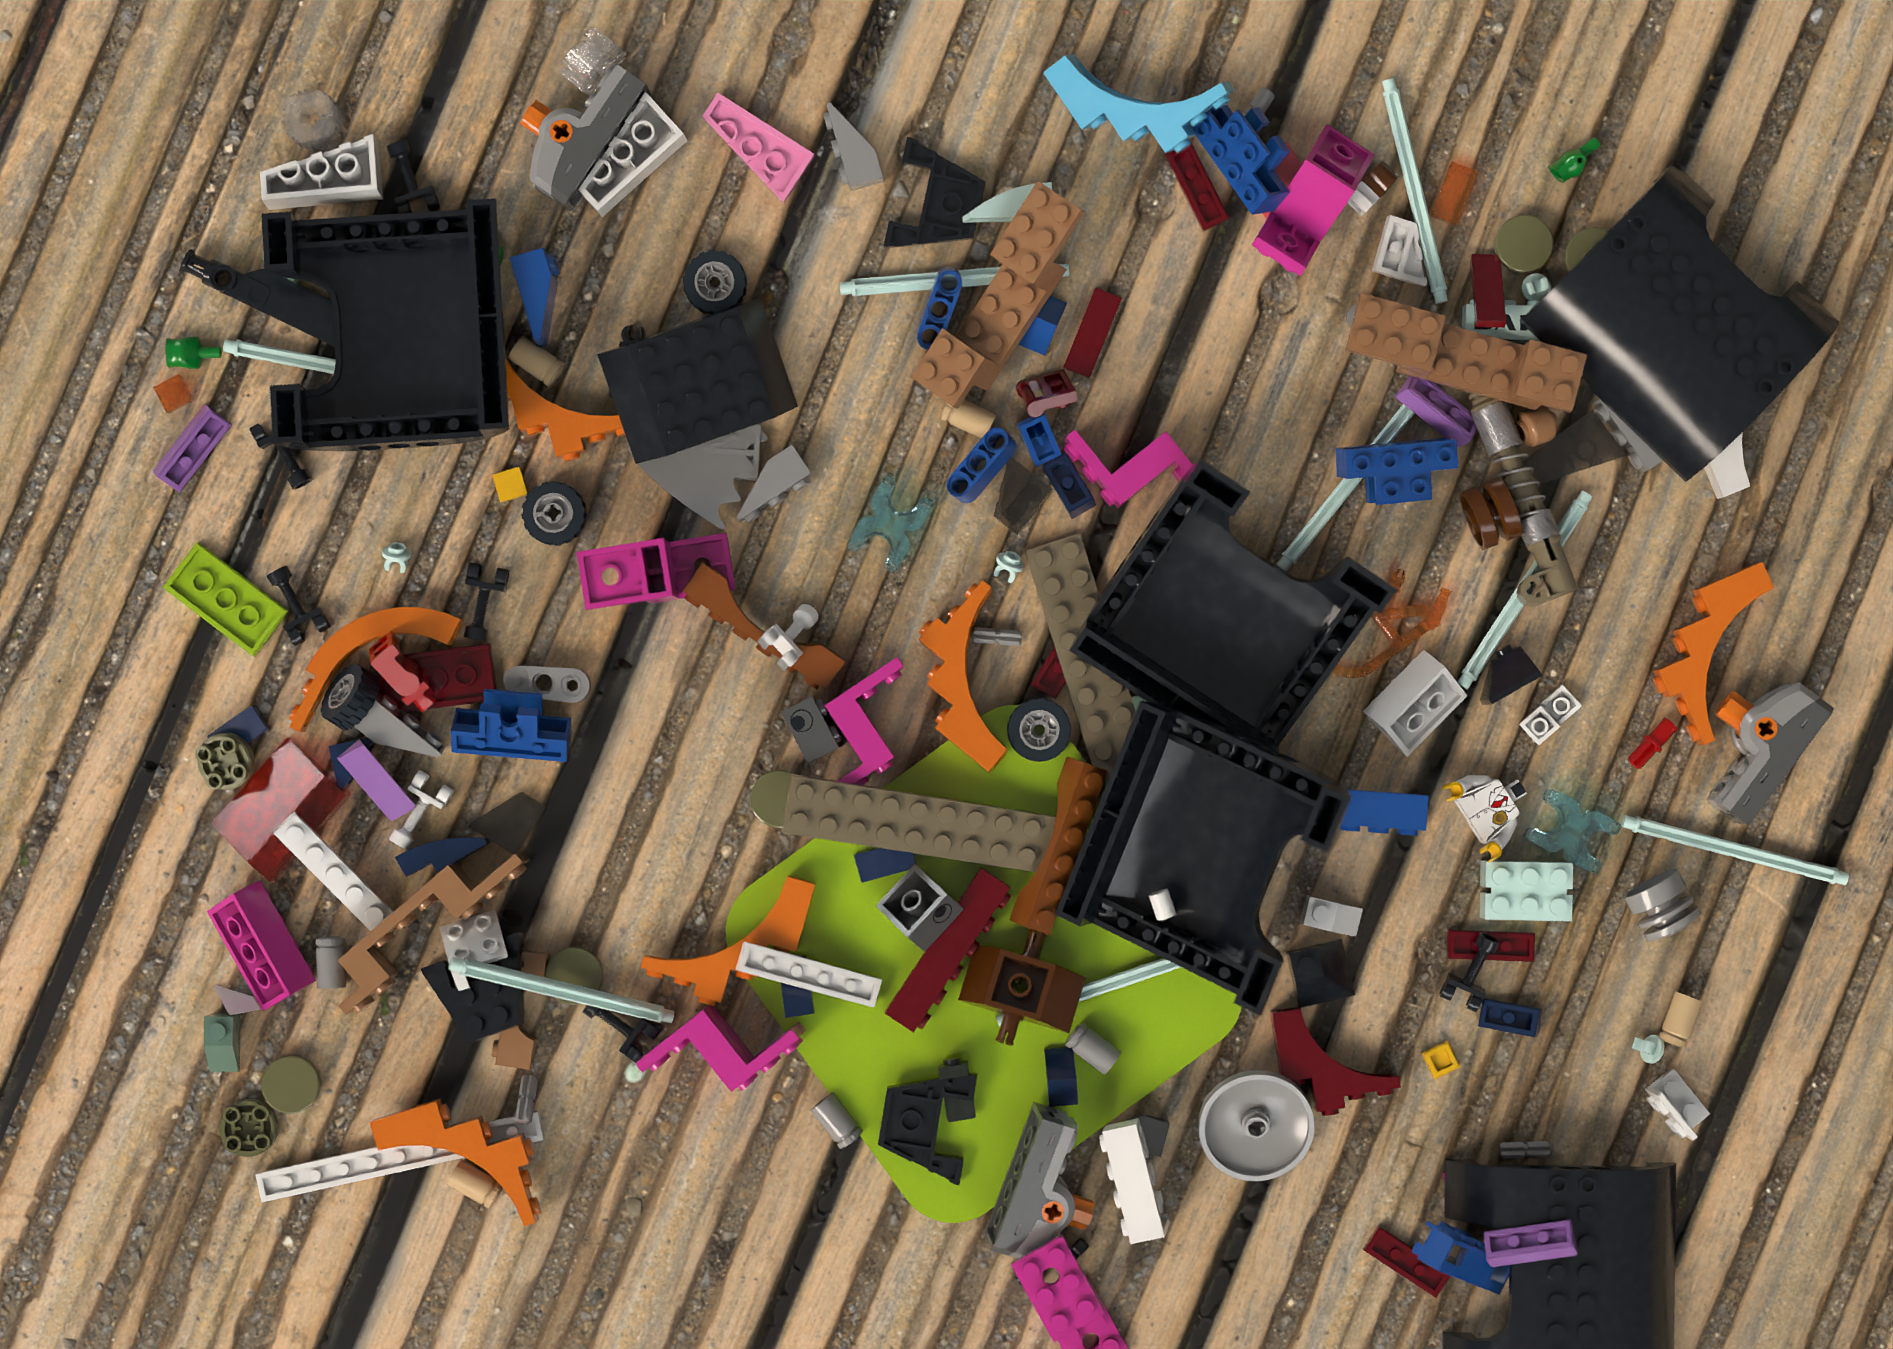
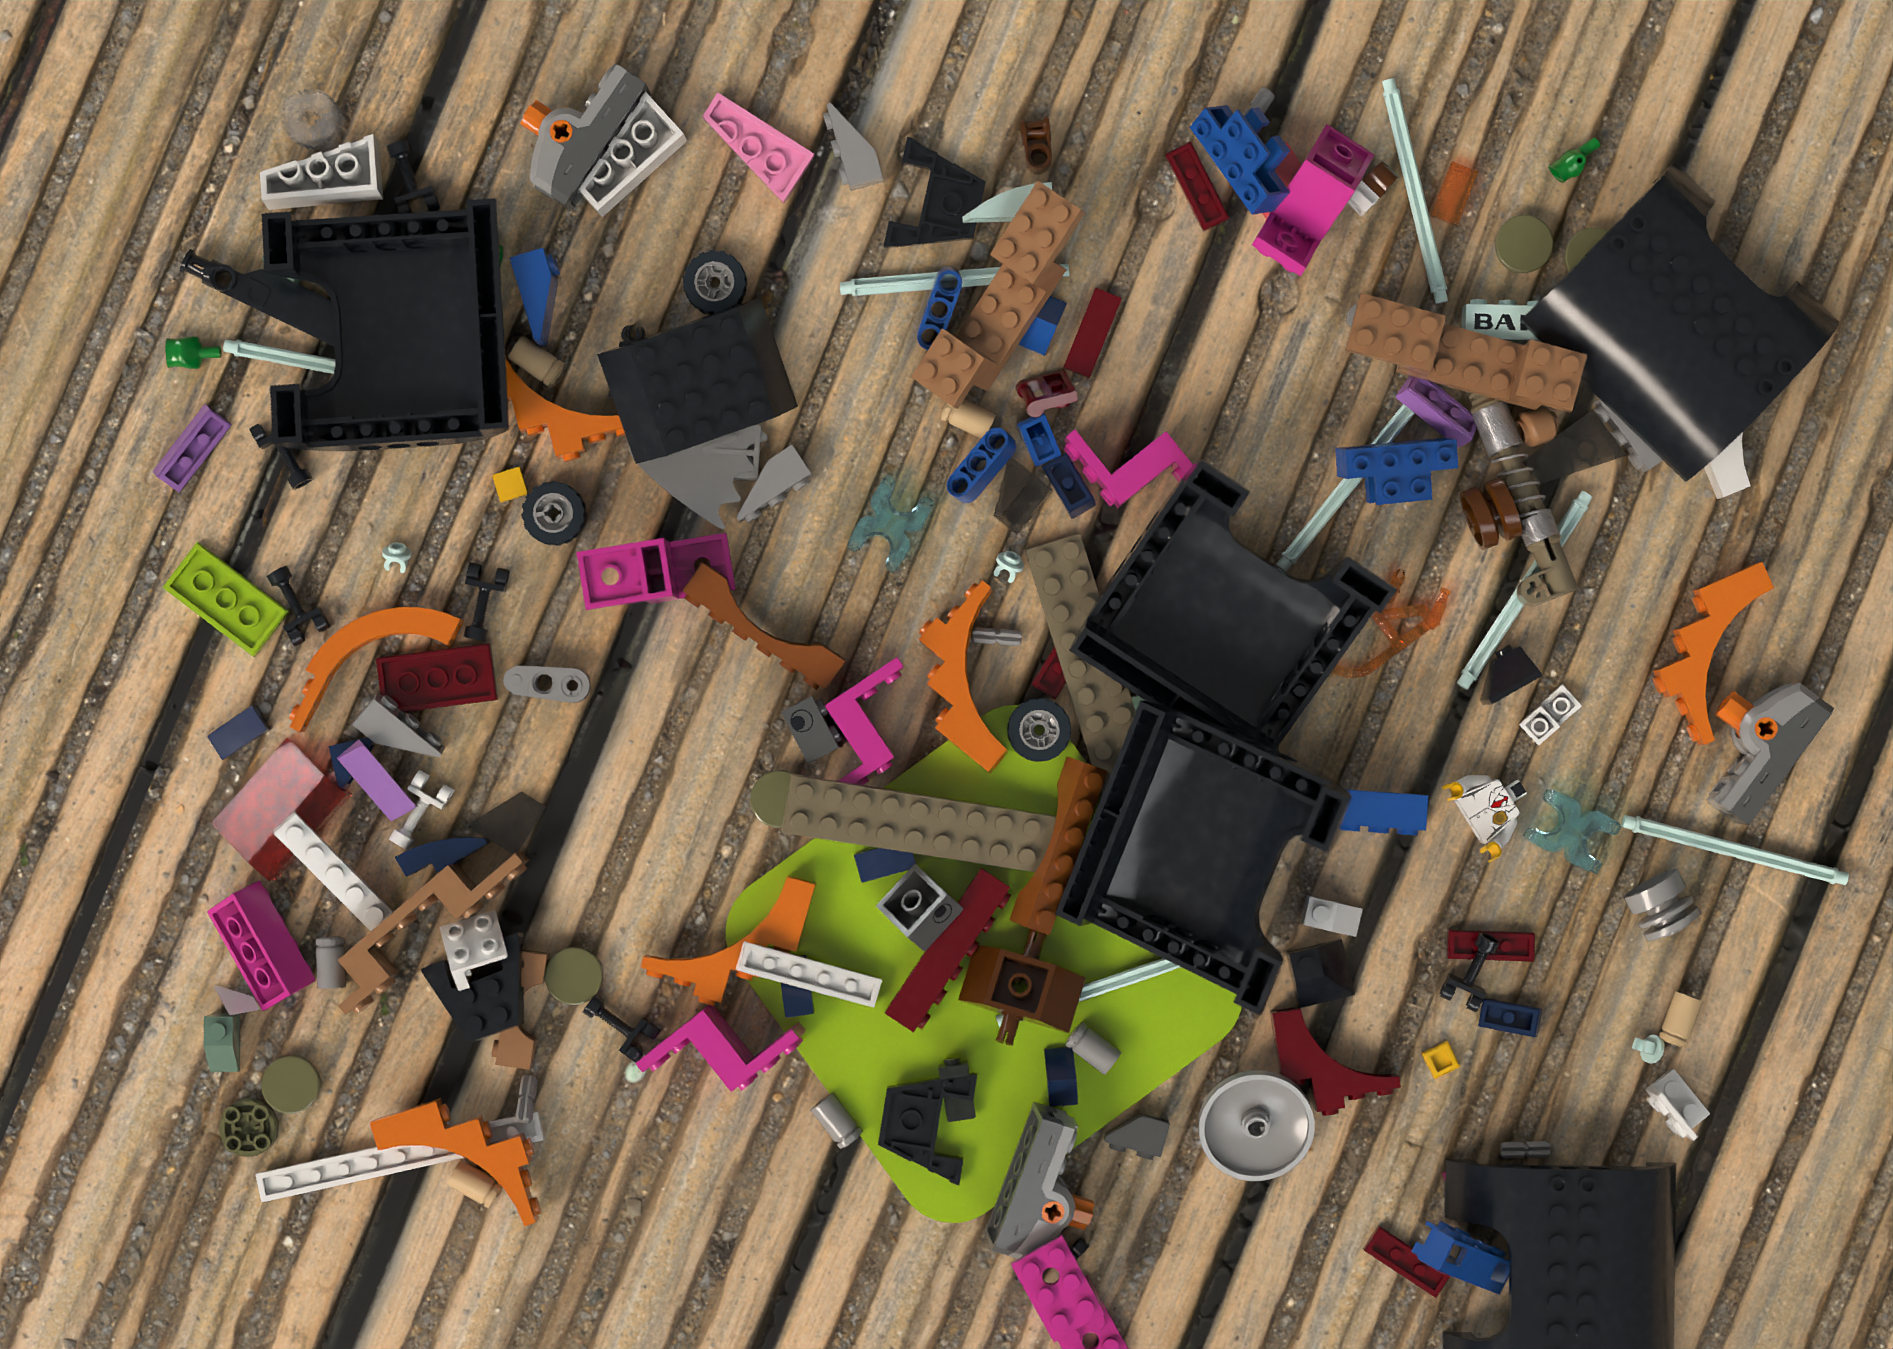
(173, 393): clear orange plate -> none
(225, 761): olive tile -> none
(350, 697): black wheel -> none
(401, 672): hips -> none
(511, 727): blue piece -> none
(561, 990): light aqua piece -> none
(591, 60): clear brick -> none
(803, 618): white bar -> none
(1036, 139): none -> reddish brown piece
(1092, 101): medium azure arch -> none
(1134, 1181): white wedge -> none
(1162, 904): white hinge -> none
(1399, 252): white wing -> none
(1415, 702): white slope -> none
(1488, 290): dark red tile -> none
(1526, 890): light aqua piece -> none
(1530, 1243): medium lavender slope -> none
(1535, 287): light aqua plate -> none
(1652, 743): red axle -> none

